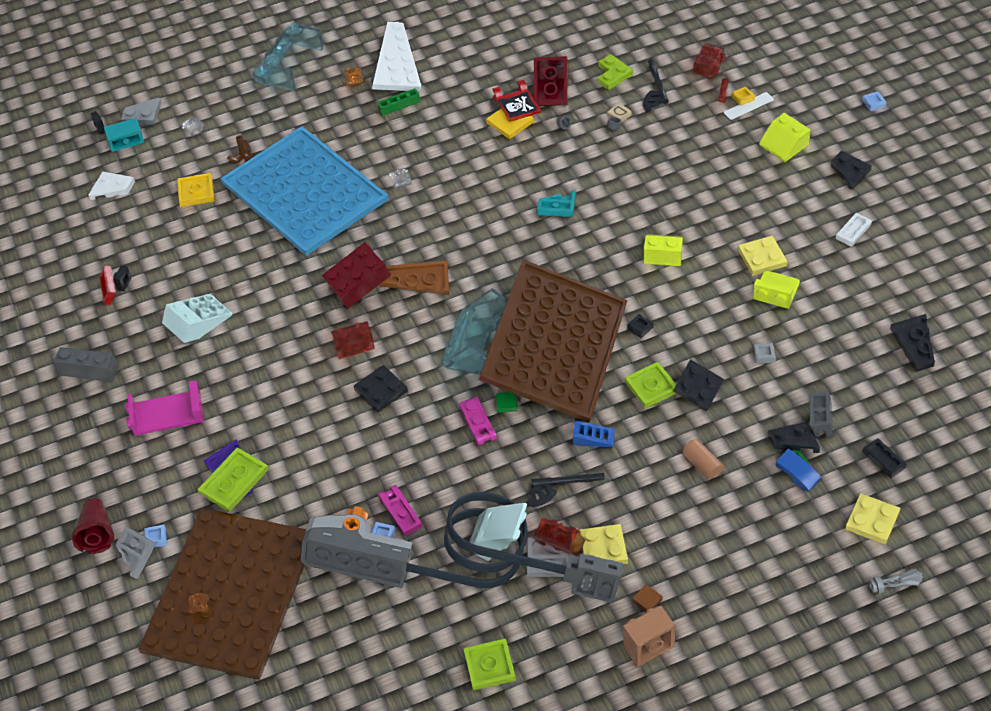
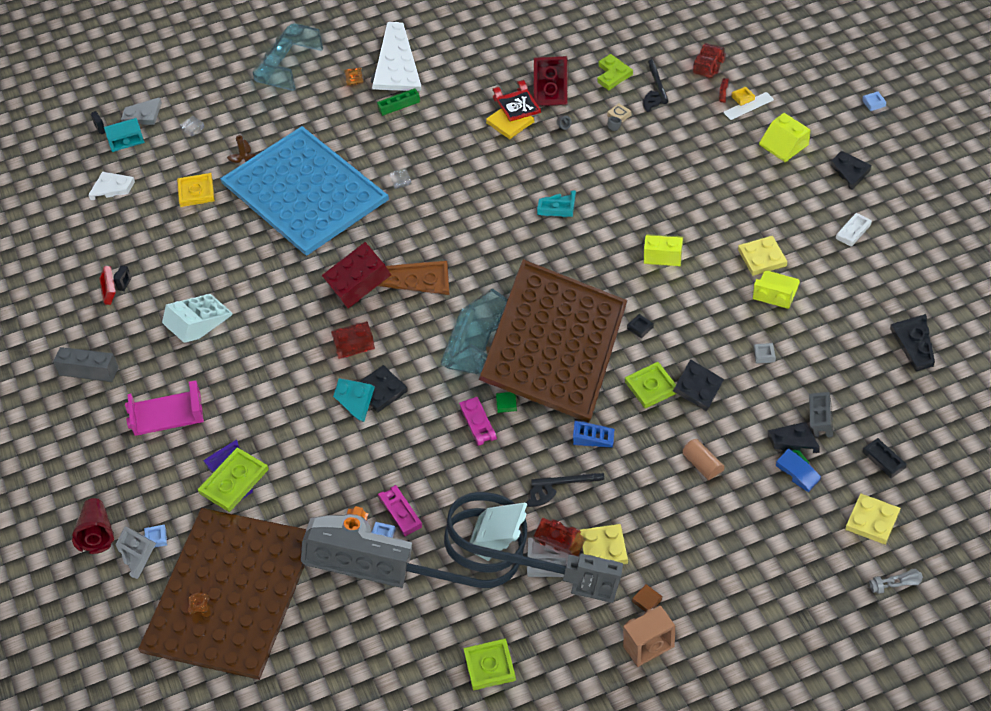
(354, 397): none -> teal wing

